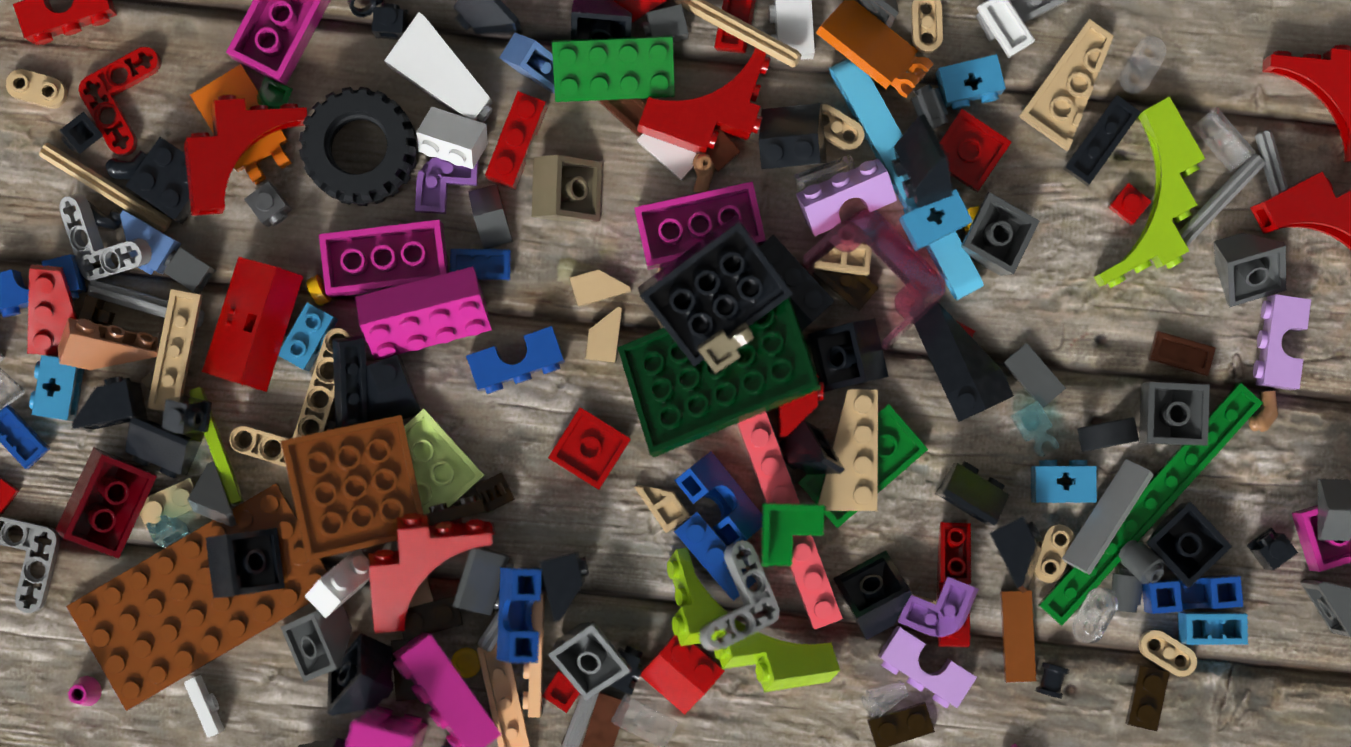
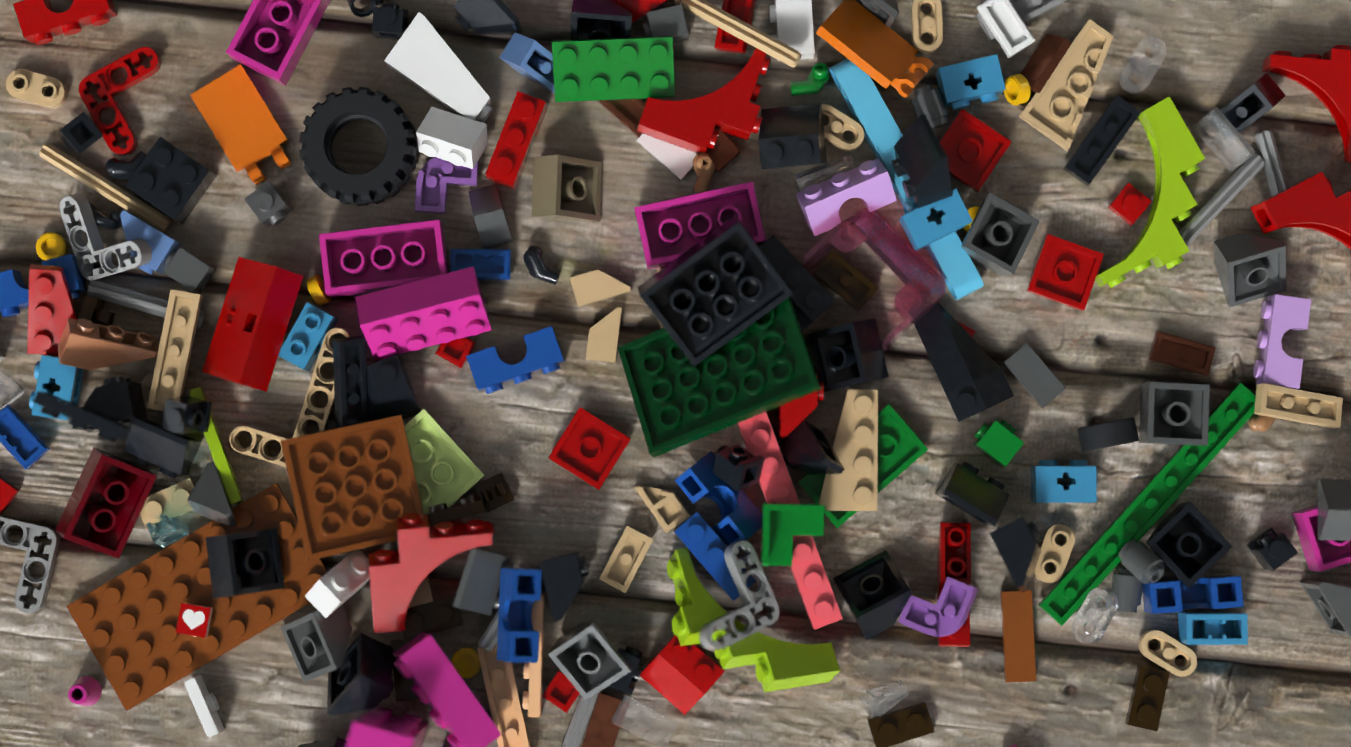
(51, 246): none -> yellow tile
(81, 416): none -> black plate
(194, 620): none -> red tile
(235, 131): red arch -> none
(273, 93): green tile -> none
(456, 351): none -> red tile
(537, 268): none -> black arm
(626, 559): none -> tan plate
(722, 349): dark tan plate -> none
(737, 466): none -> black brick
(813, 83): none -> green arm
(846, 262): tan tile -> none
(902, 654): lavender arch -> none
(998, 441): none -> green brick
(1017, 89): none -> yellow tile
(1033, 423): clear light blue plate -> none
(1045, 61): none -> copper tile
(1052, 680): black bush -> none
(1065, 272): none -> red plate
(1107, 516): light grey tile -> none
(1253, 102): none -> black slope
(1298, 405): none -> tan plate

